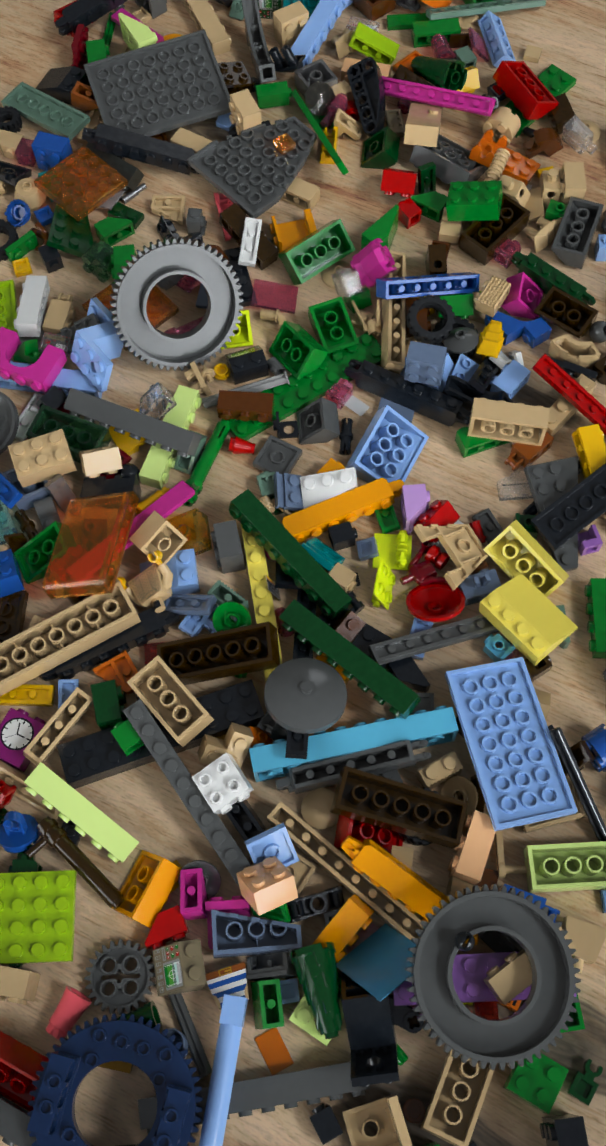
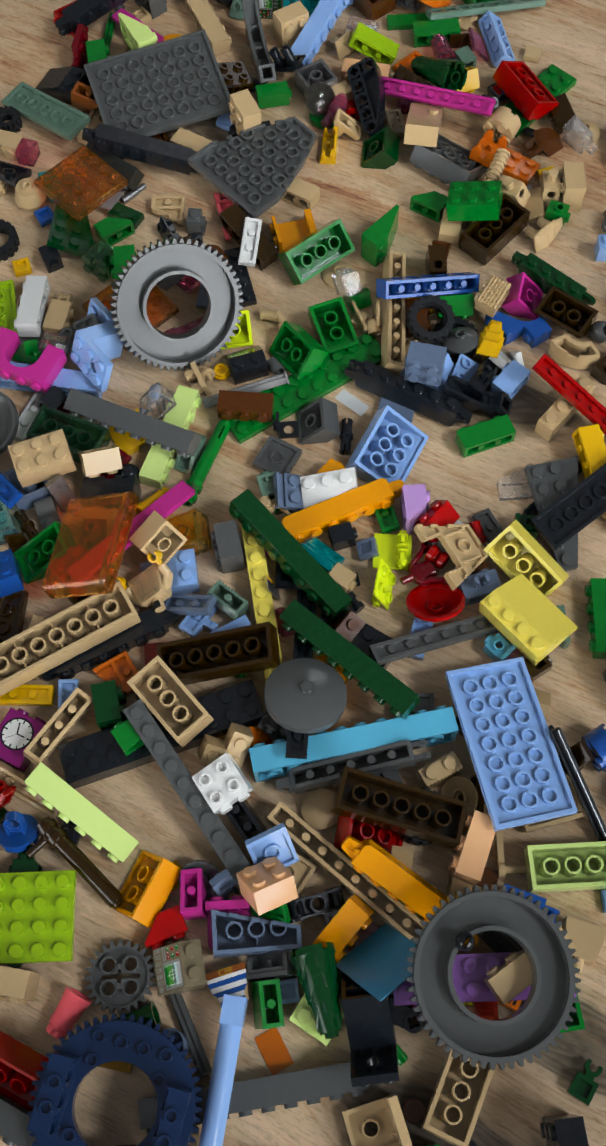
(18, 213): blue hair -> none
(22, 246): green plate -> none
(41, 233): reddish brown piece -> none
(50, 149): blue brick -> none
(222, 616): green dish -> none
(223, 884): none -> sand blue plate
(241, 446): red cone -> none
(274, 296): clear pink piece -> none
(284, 143): clear orange plate -> none
(319, 132): green tile -> none
(325, 1123): black brick -> none
(340, 393): clear pink brick -> none
(373, 263): dark pink brick -> none
(399, 182): red brick -> none
(409, 213): red brick -> none
(409, 674): black slope -> none
(427, 178): dark green plate -> none
(507, 250): clear pink brick -> none
(508, 421): tan brick -> none
(527, 453): dark orange brick -> none
(537, 1082): green brick -> none
(576, 370): black hinge -> none
(577, 231): dark grey slope -> none
(589, 541): medium lavender panel -> none

